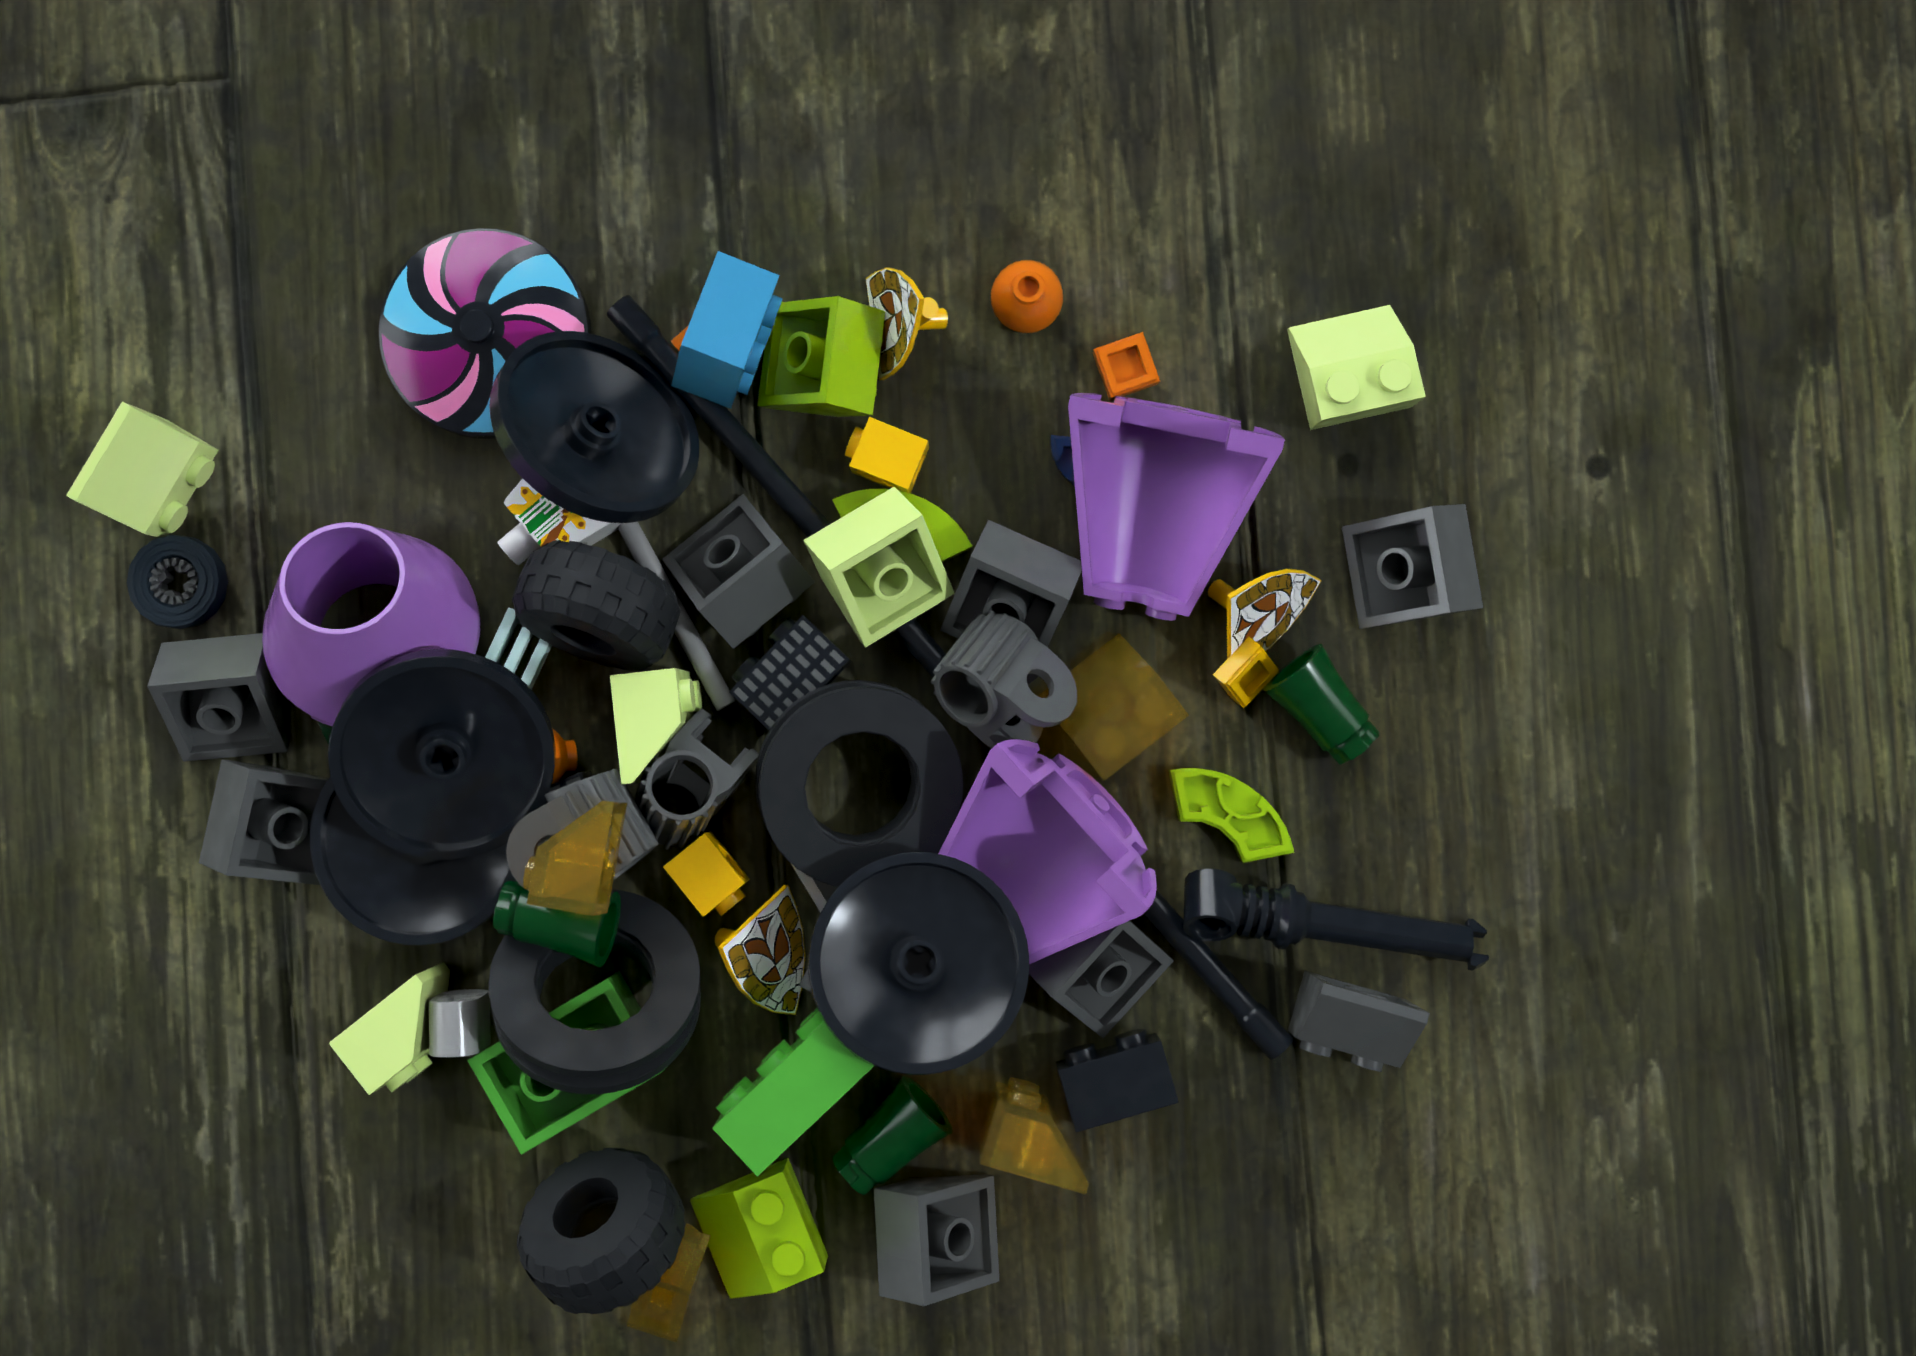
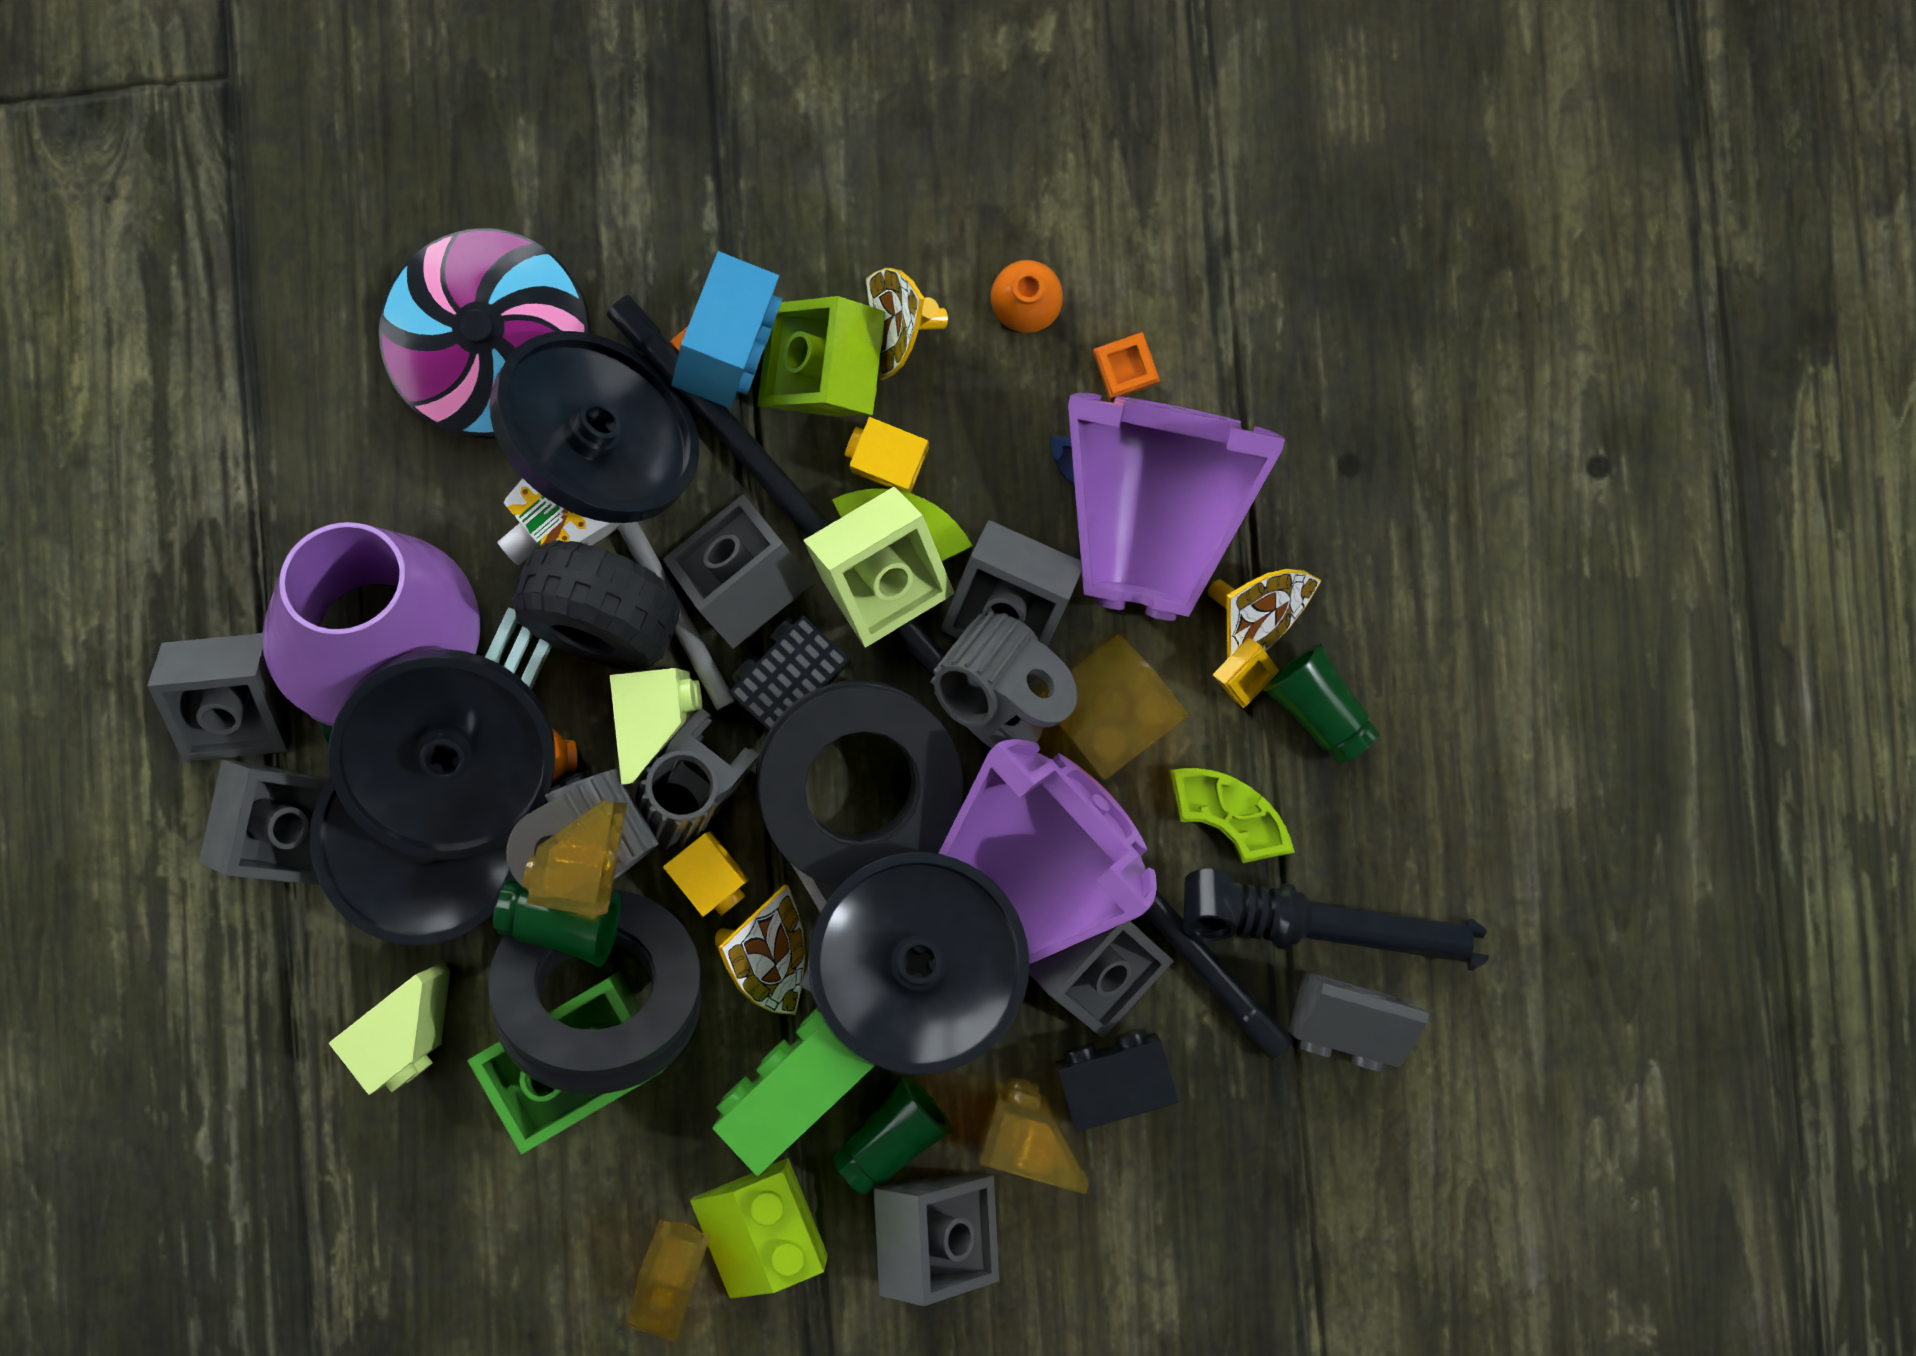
(144, 472): yellowish green slope -> none
(154, 569): black bush -> none
(459, 1023): light grey beam -> none
(601, 1230): black tyre -> none
(1355, 367): yellowish green slope -> none
(1412, 566): dark grey slope -> none

